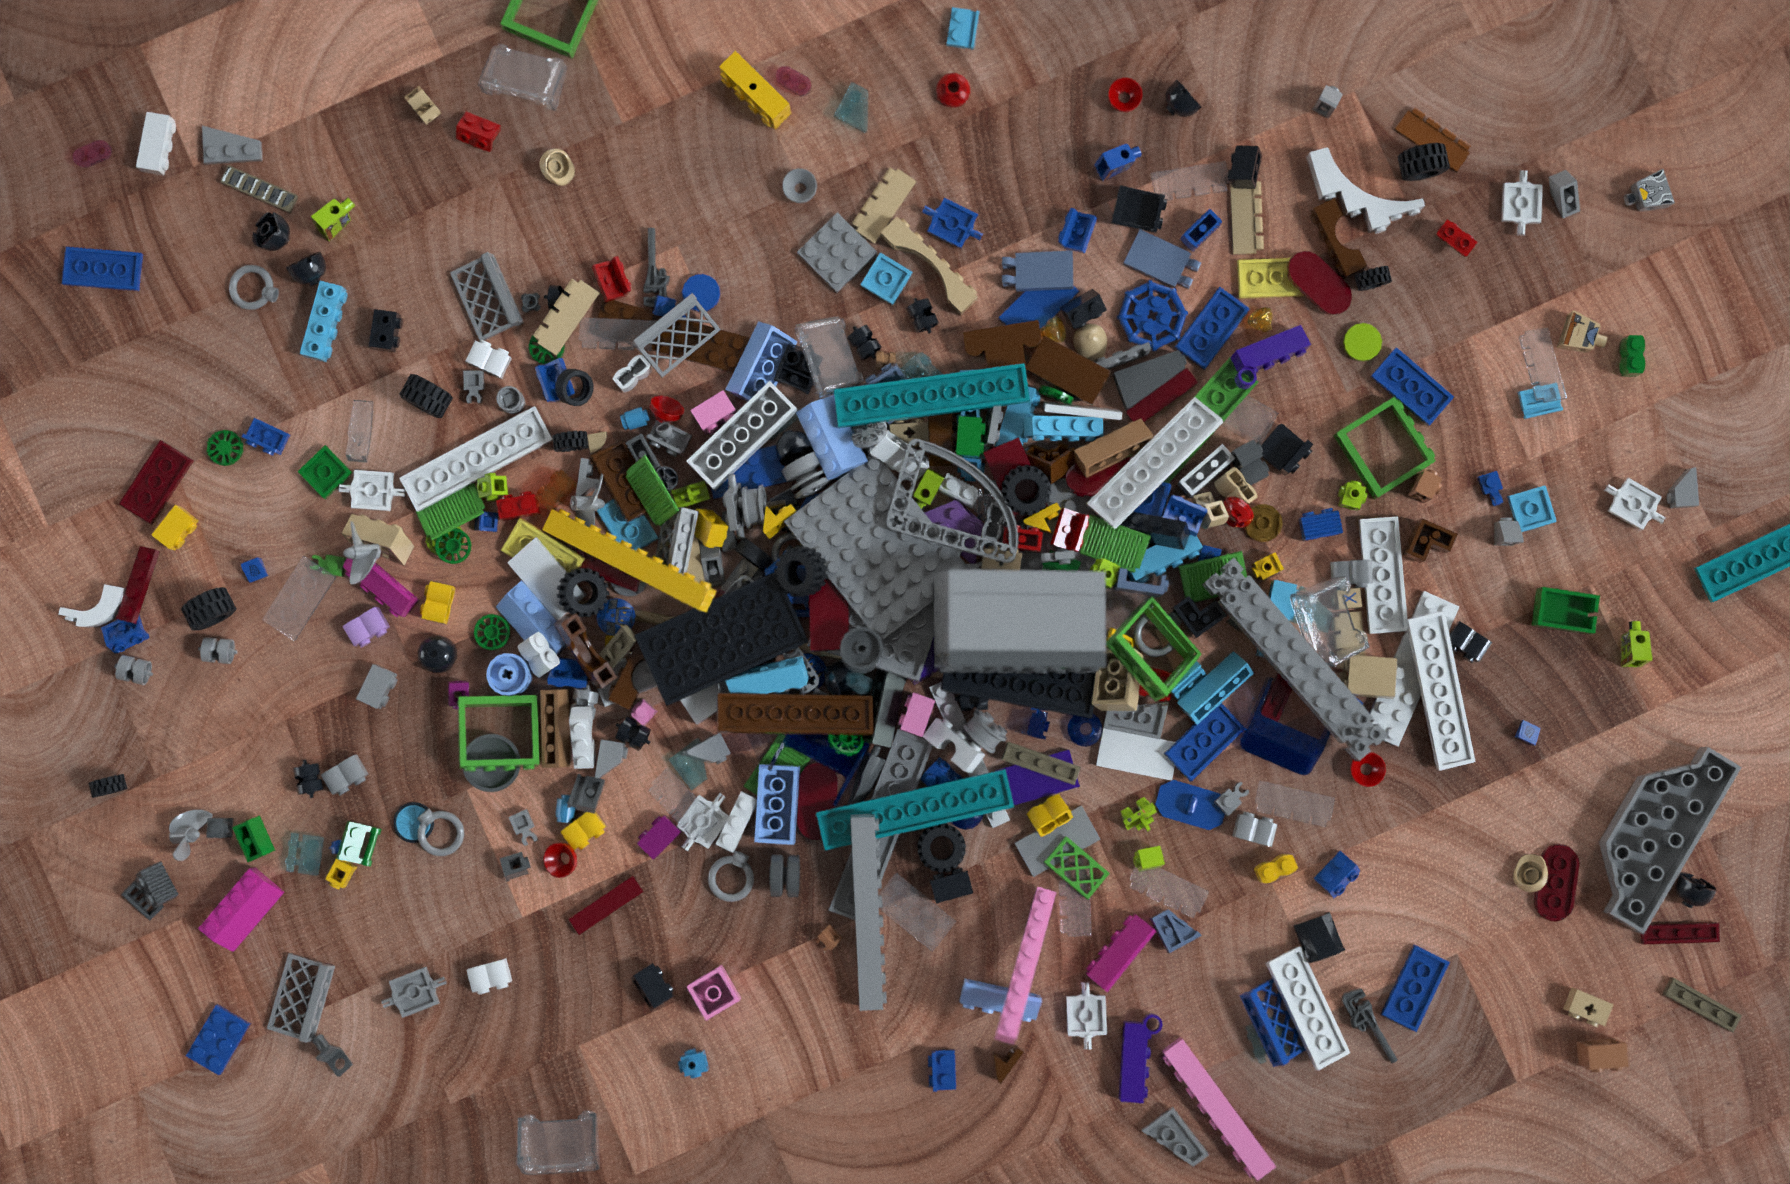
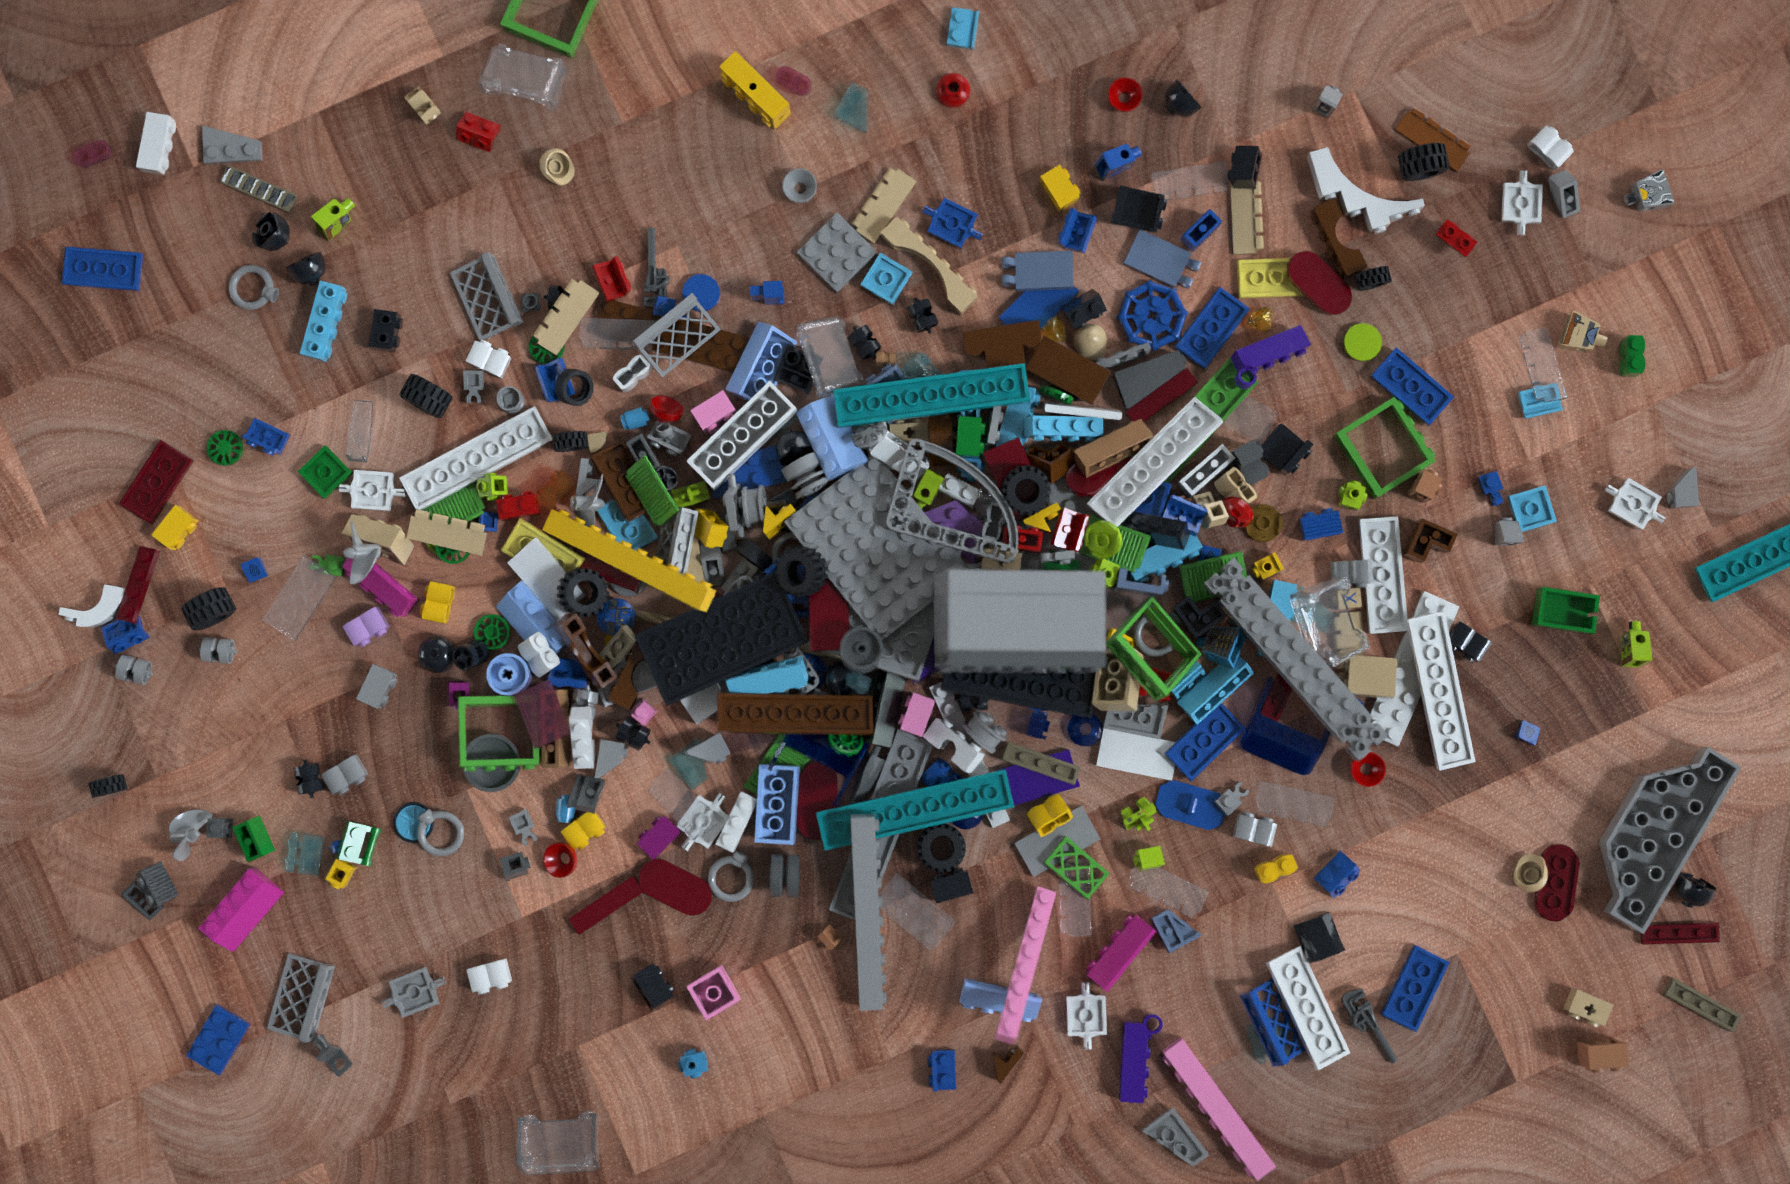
(447, 535): none -> tan windscreen
(470, 655): none -> black wheel
(542, 714): none -> clear pink tile
(675, 887): none -> dark red tile
(770, 292): none -> blue piece
(1060, 188): none -> yellow brick
(1103, 539): none -> lime tile
(1222, 645): none -> torso
(1550, 147): none -> white brick

